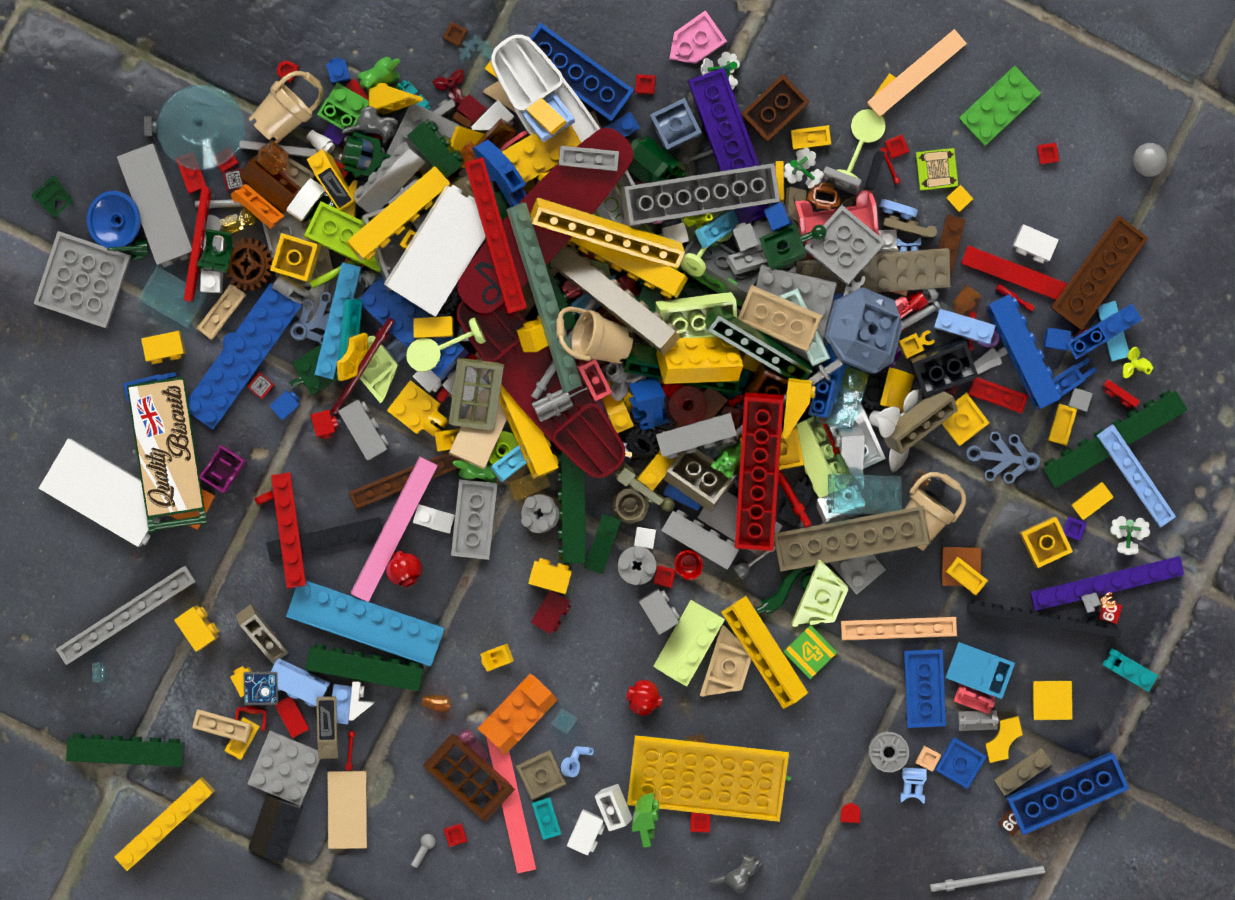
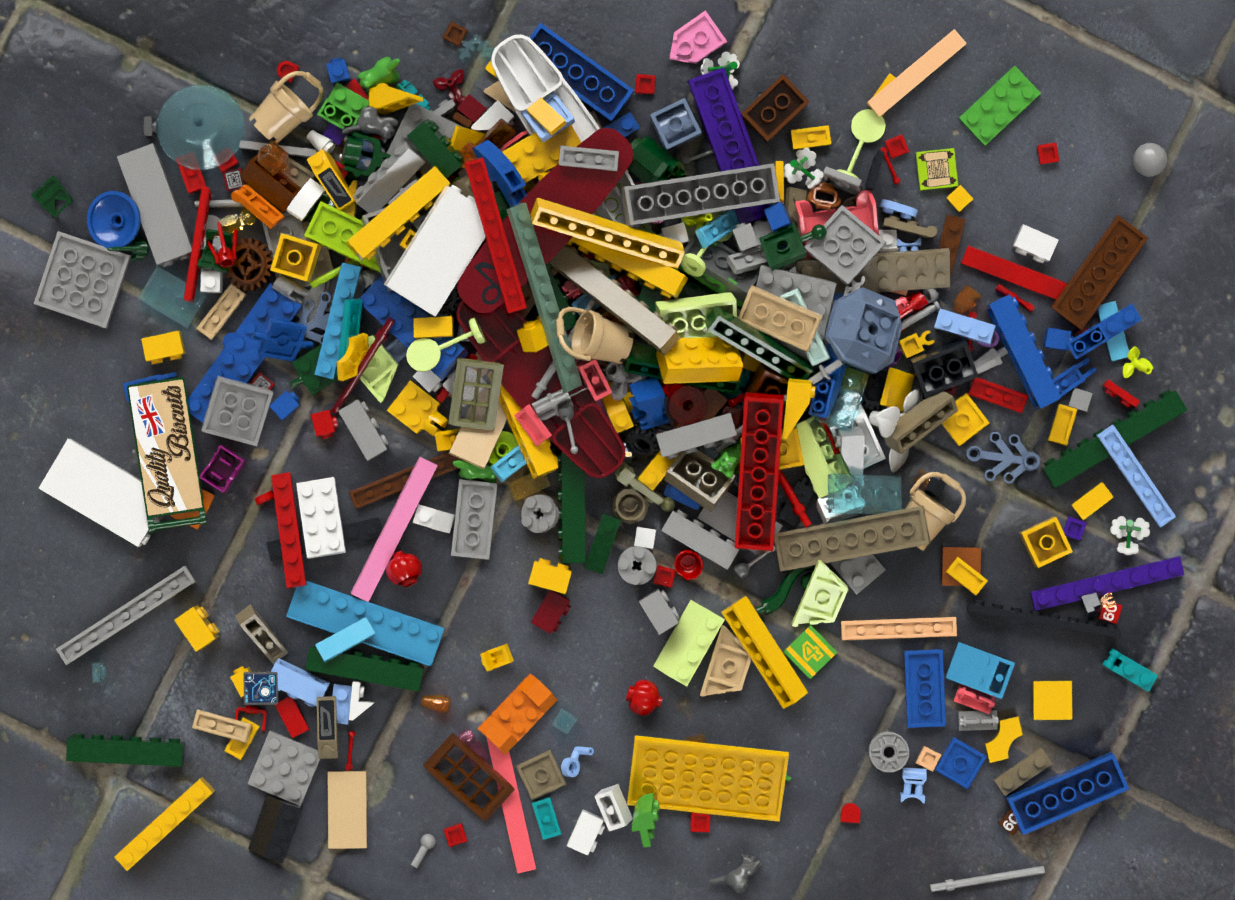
(225, 256): none -> red plant
(237, 410): none -> light grey plate
(282, 340): none -> blue plate
(321, 517): none -> white plate
(345, 639): none -> medium azure tile
(533, 425): none -> coral tile
(567, 414): none -> hinge

